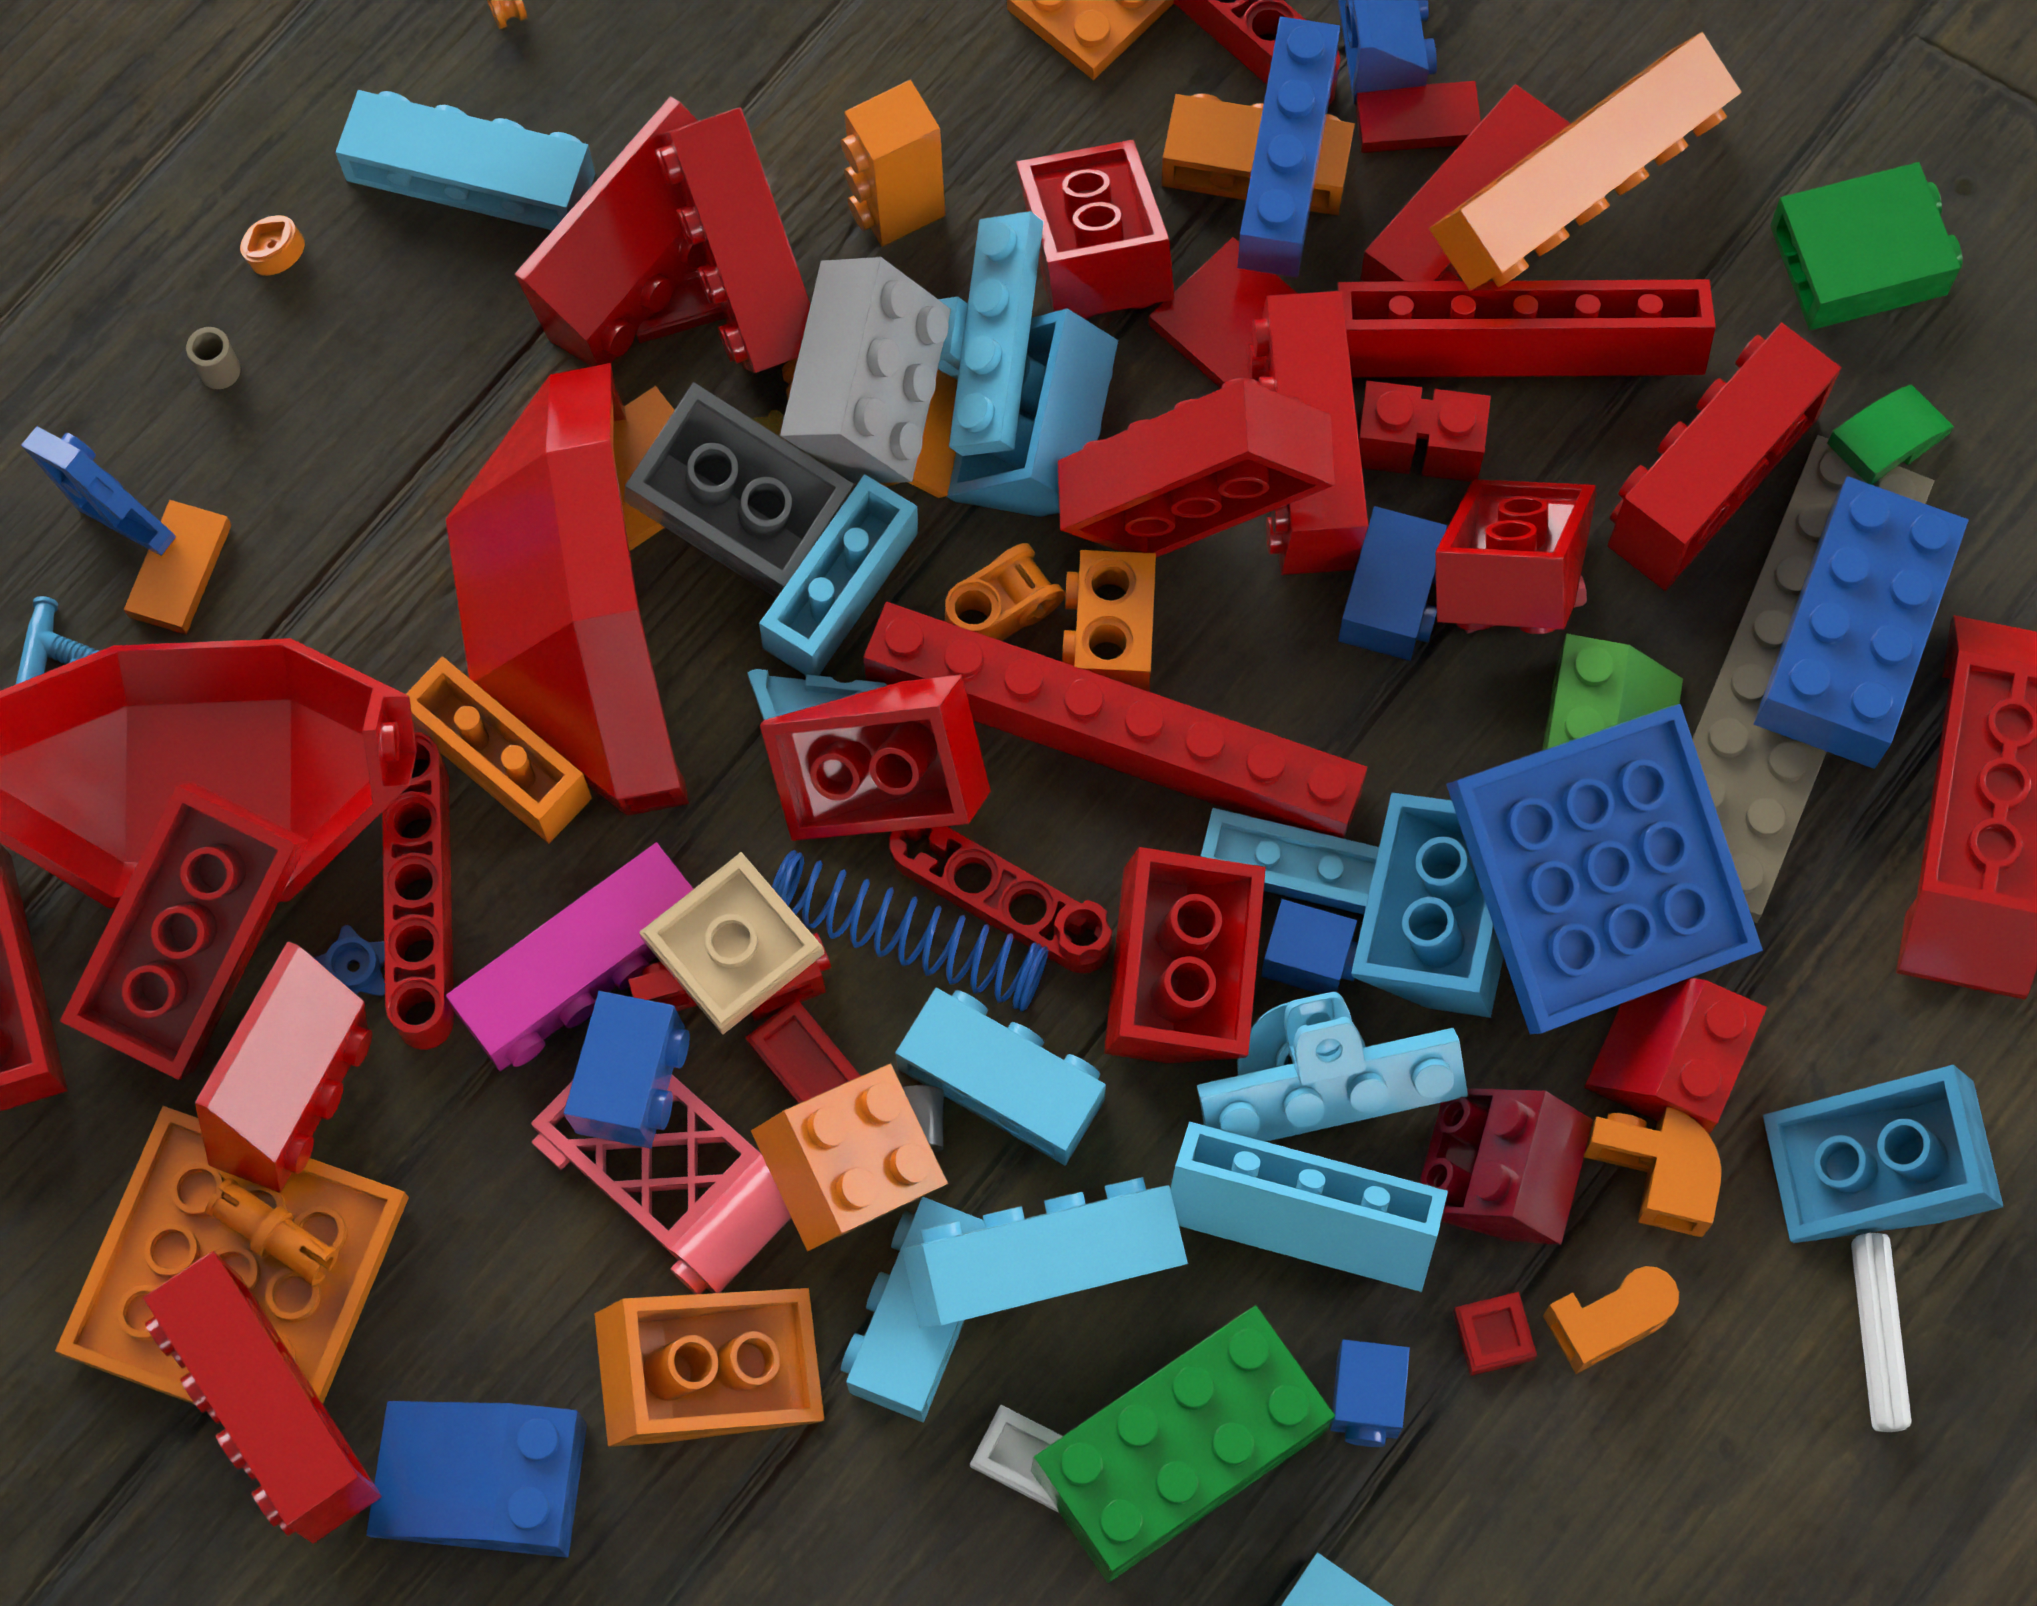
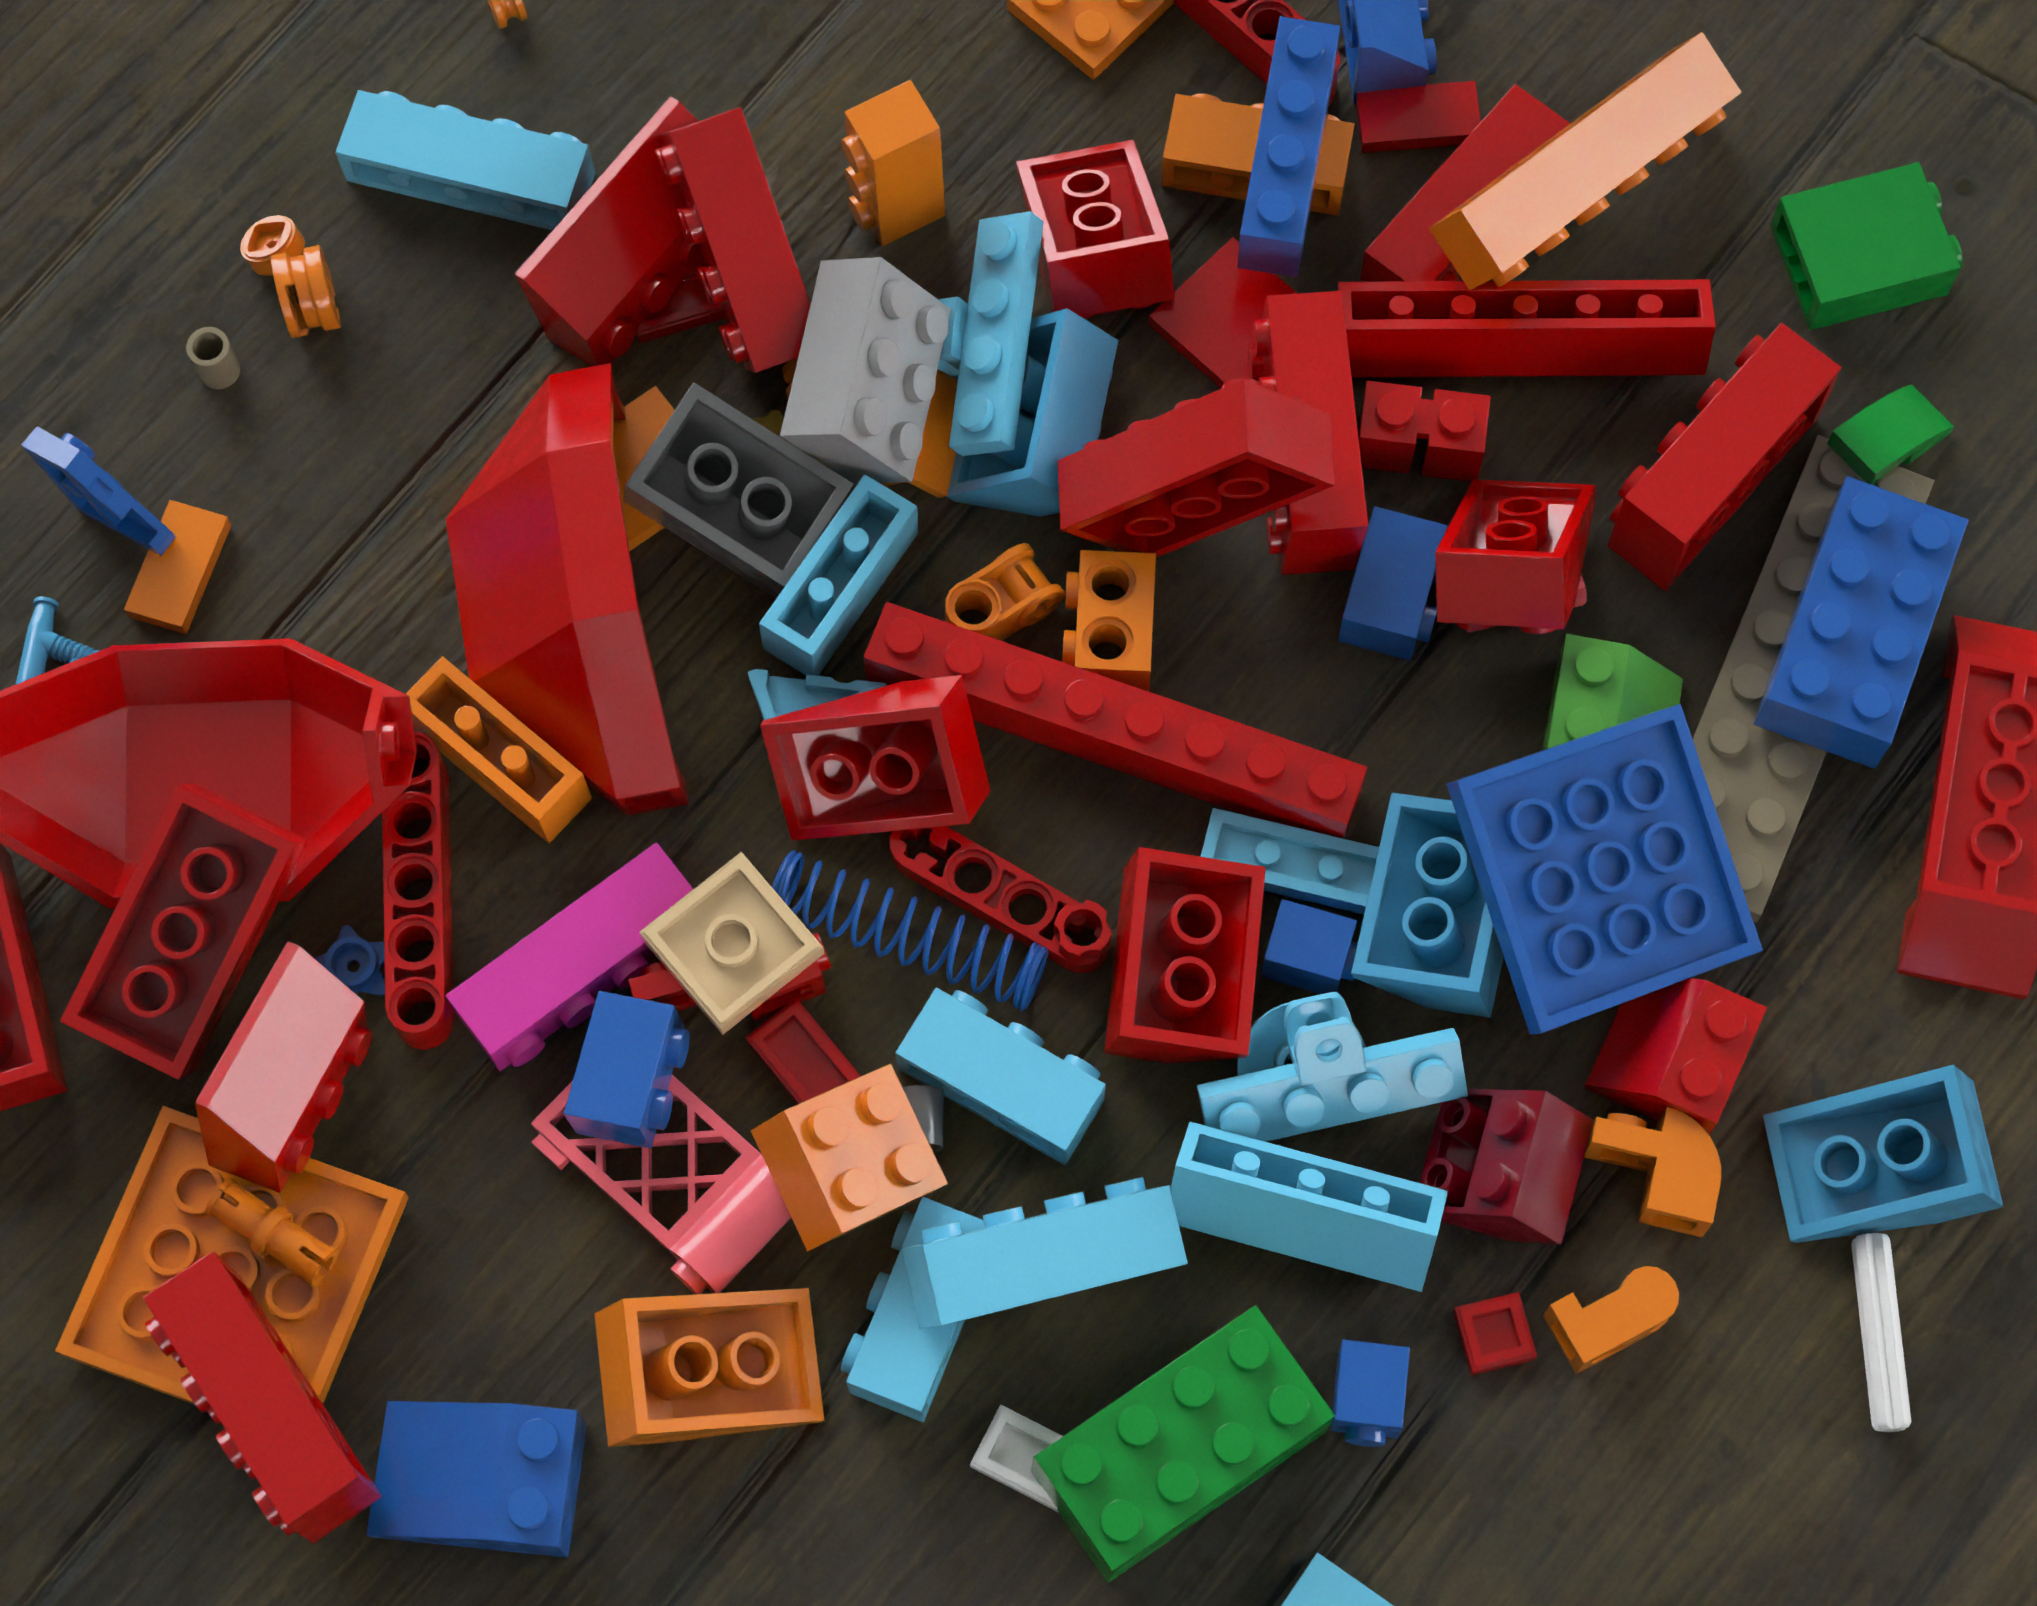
(313, 290): none -> orange wheel

